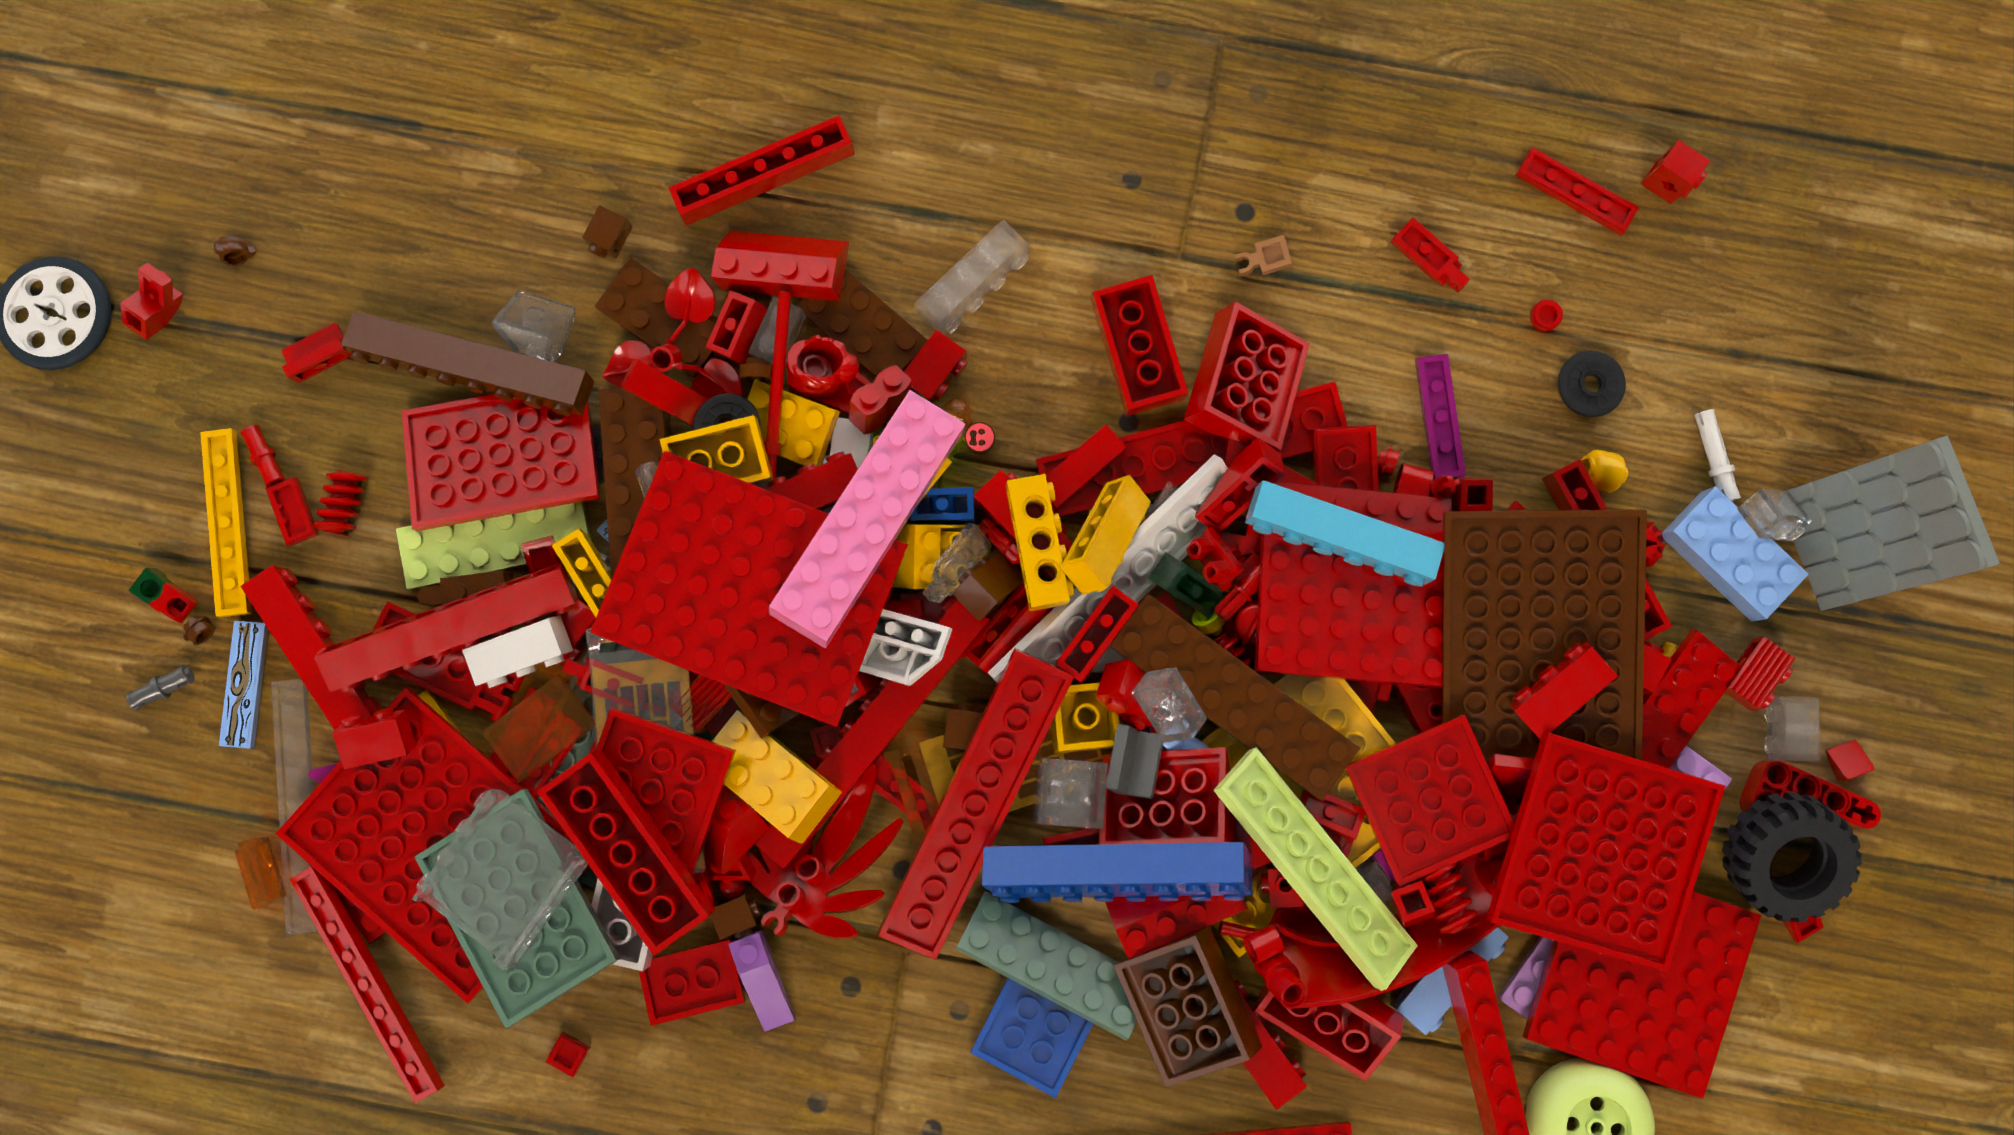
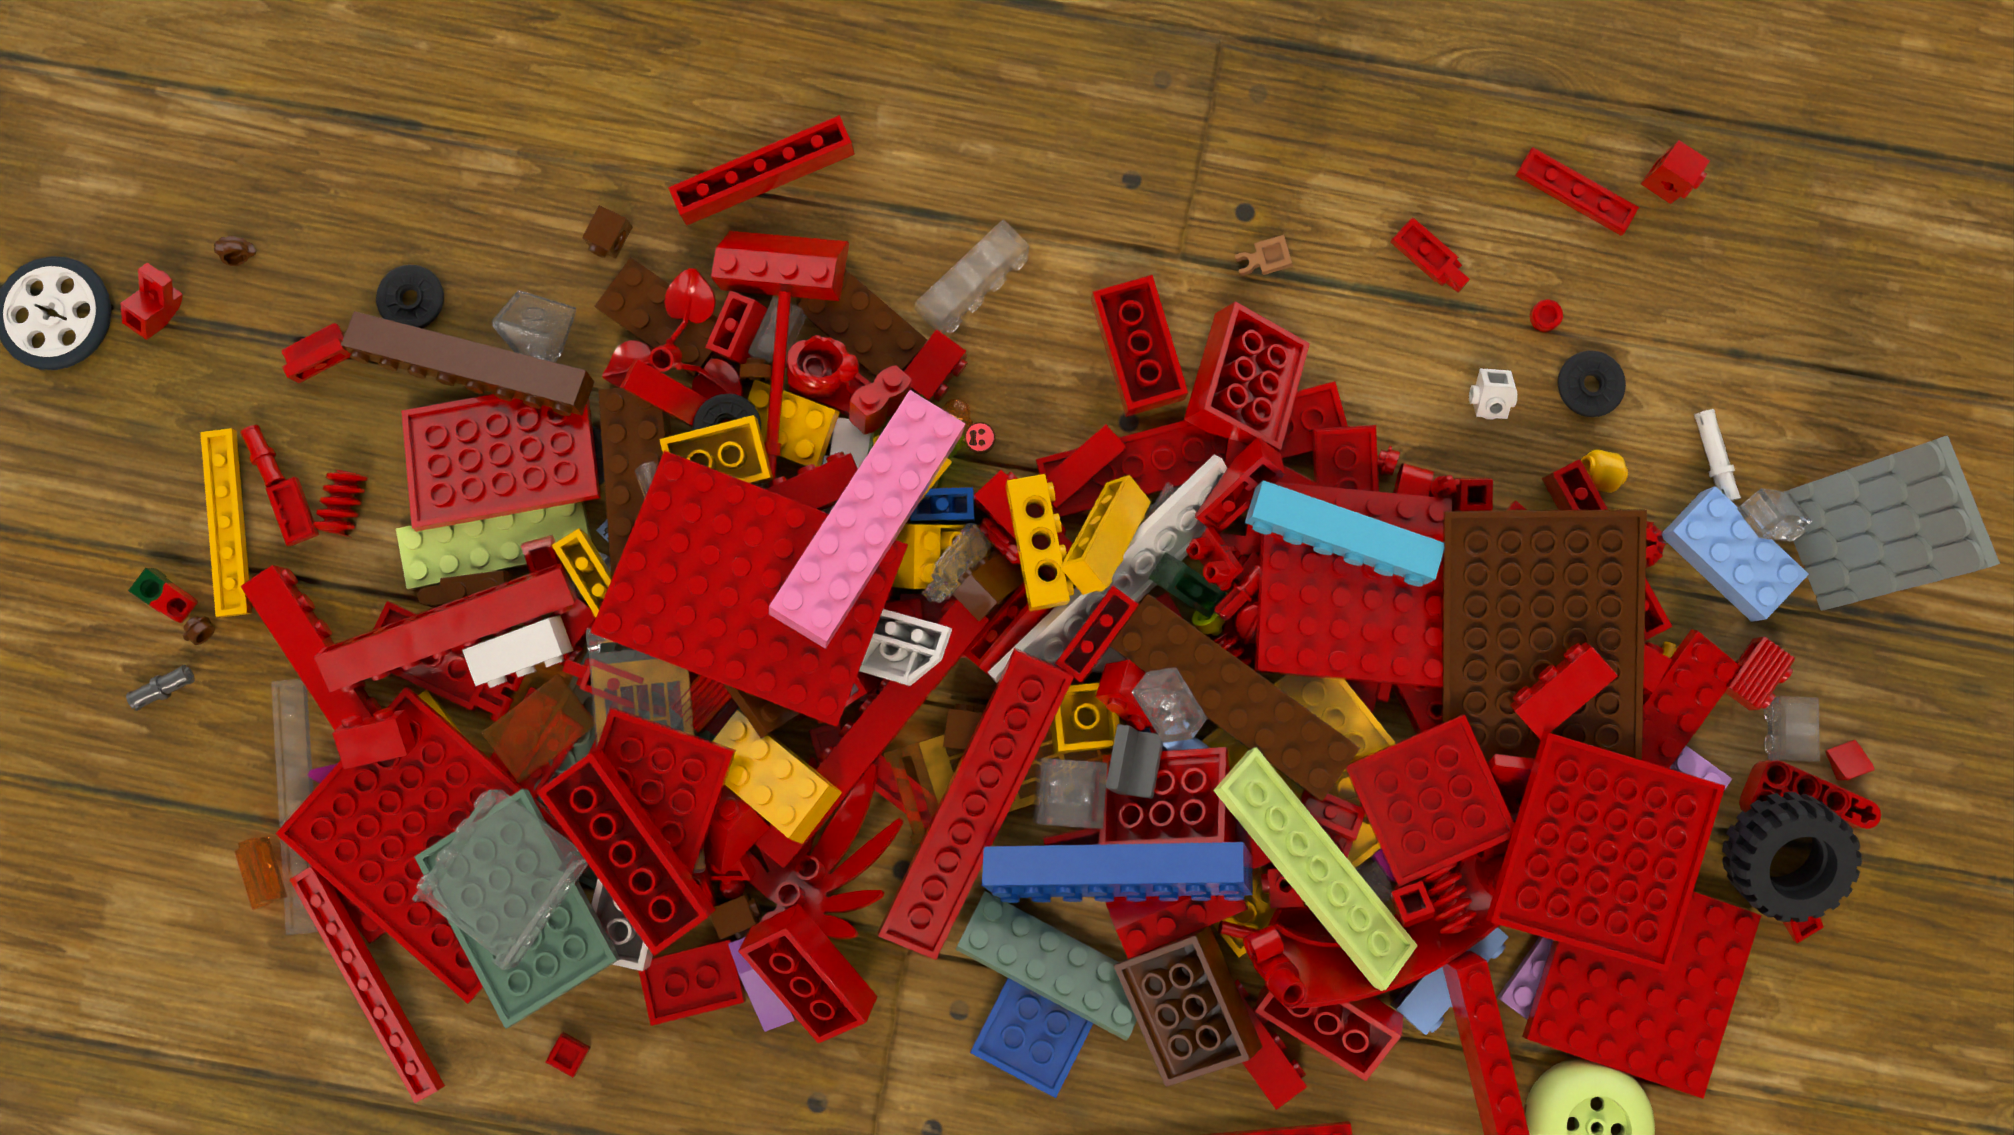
(244, 685): light blue tile -> none
(407, 278): none -> black wheel
(808, 973): none -> red brick
(1440, 416): magenta plate -> none
(1493, 394): none -> white brick

